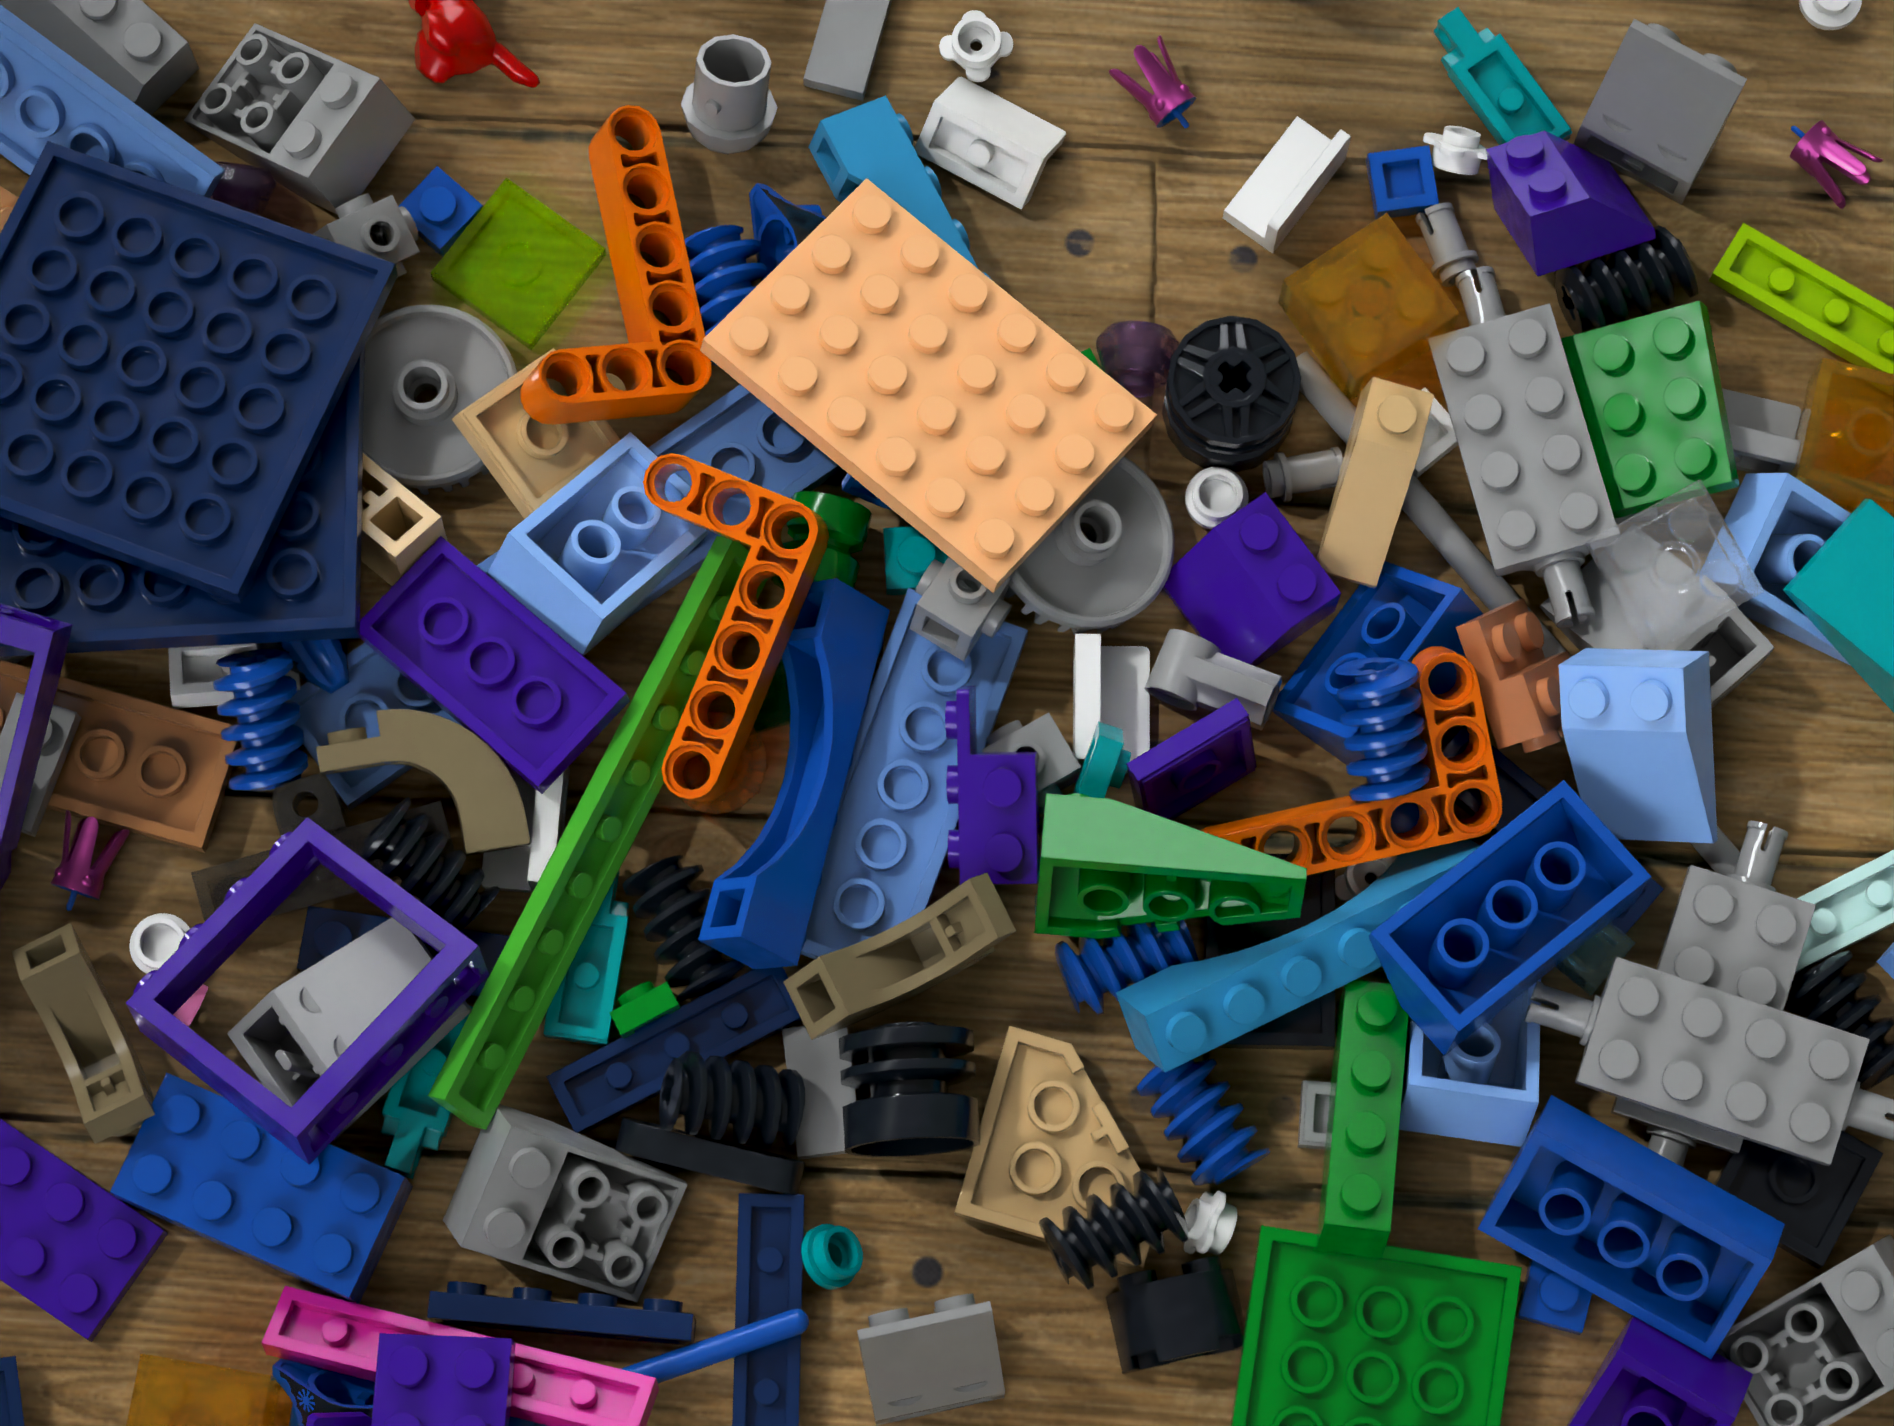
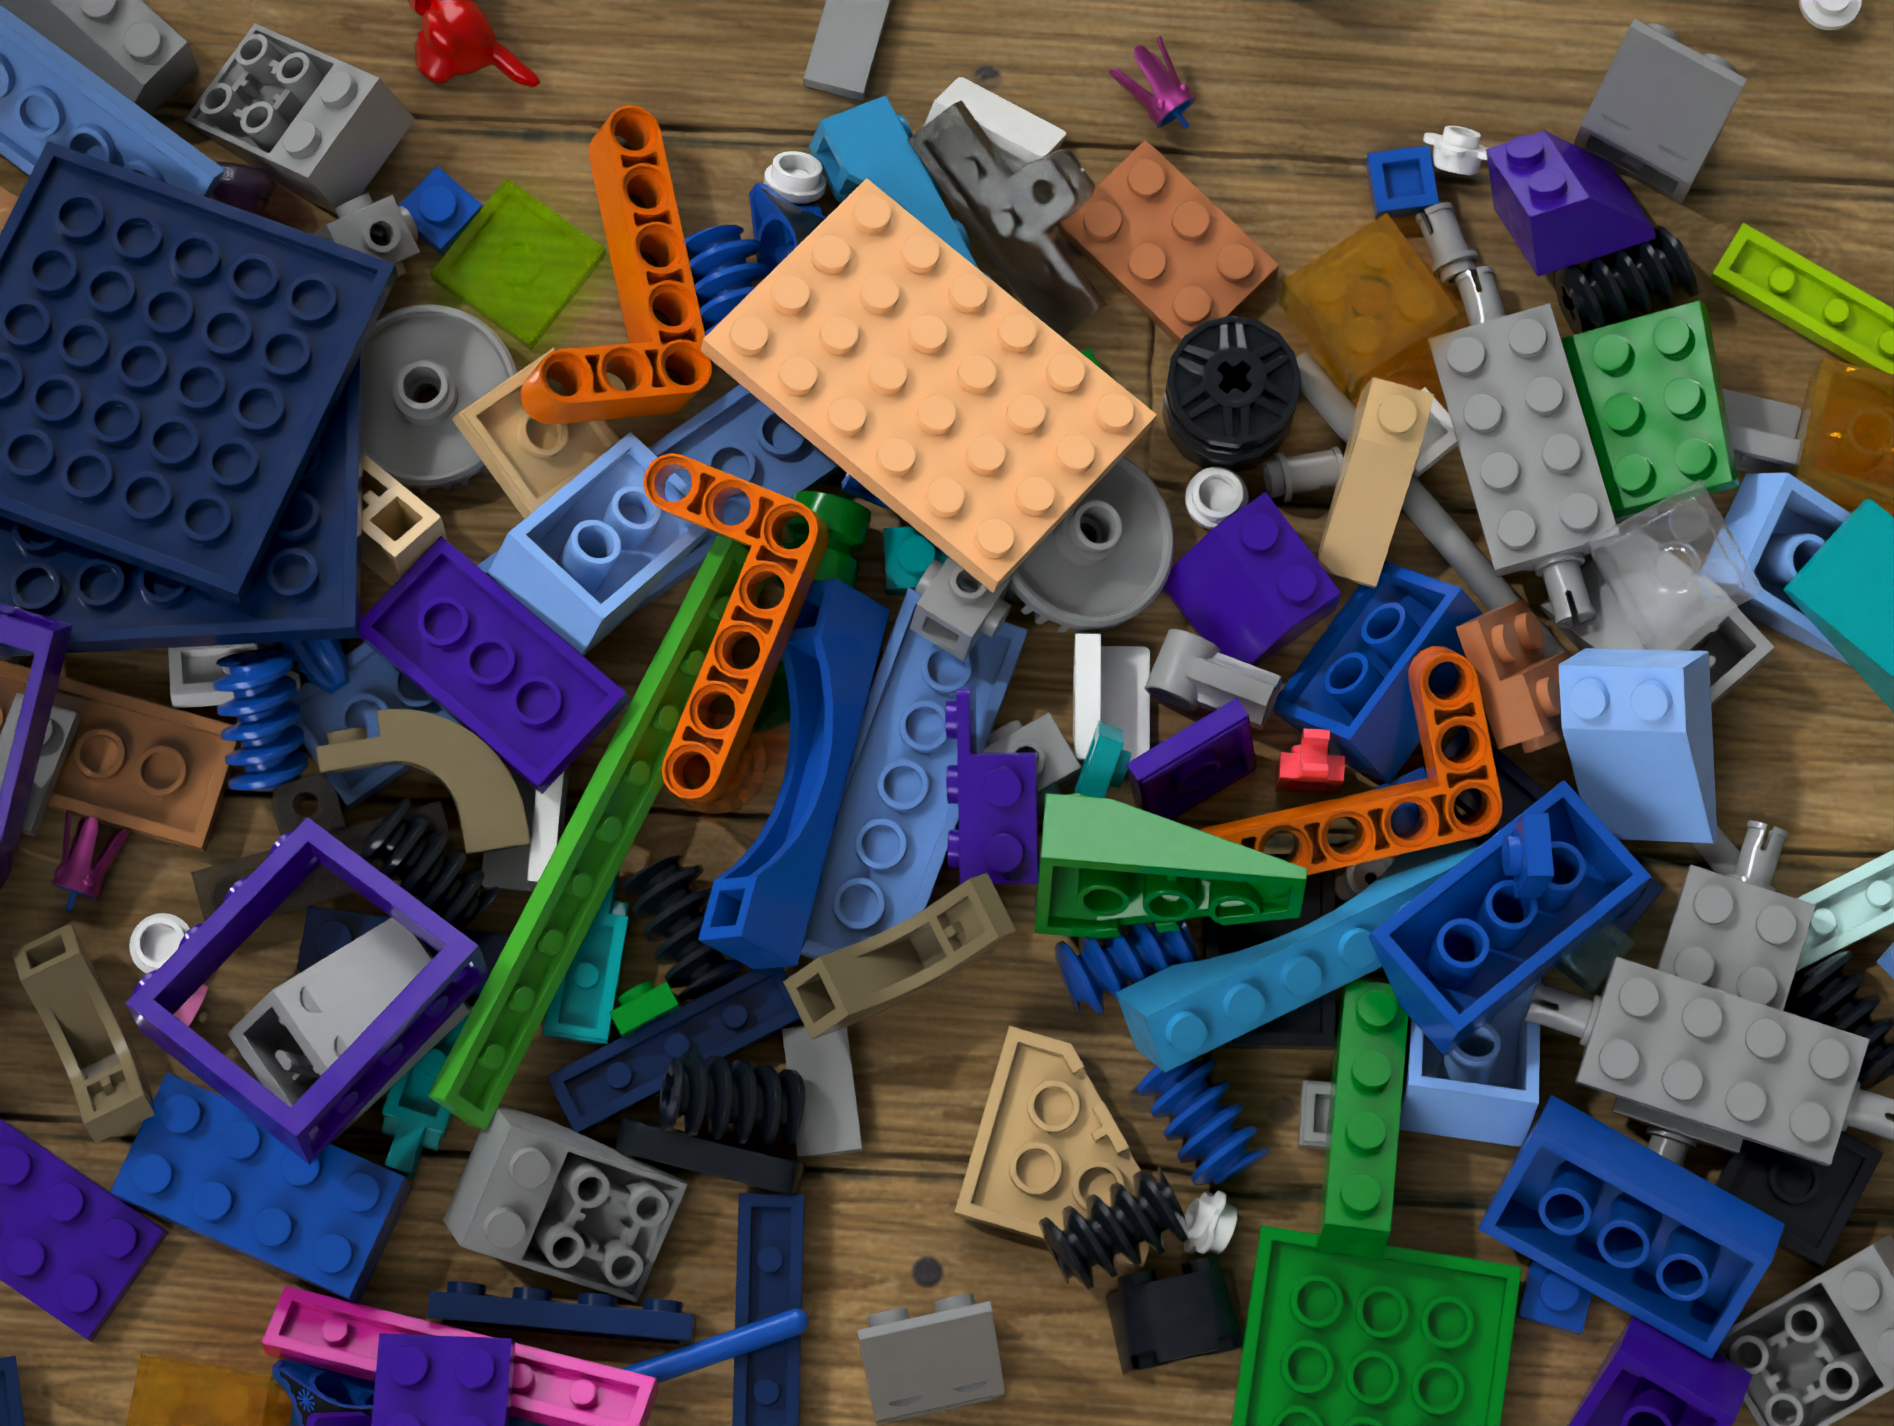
(730, 95): light grey piece -> none
(796, 177): none -> white plate
(831, 1255): teal plate -> none
(909, 1082): black wheel -> none
(976, 28): white plate -> none
(1015, 213): none -> clear smoke plate
(1137, 355): cone -> none
(1167, 245): none -> nougat plate
(1286, 183): white panel -> none
(1310, 766): none -> coral plate
(1386, 727): blue piece -> none
(1496, 82): teal hinge -> none
(1529, 855): none -> blue plate
(1823, 145): flat silver piece -> none

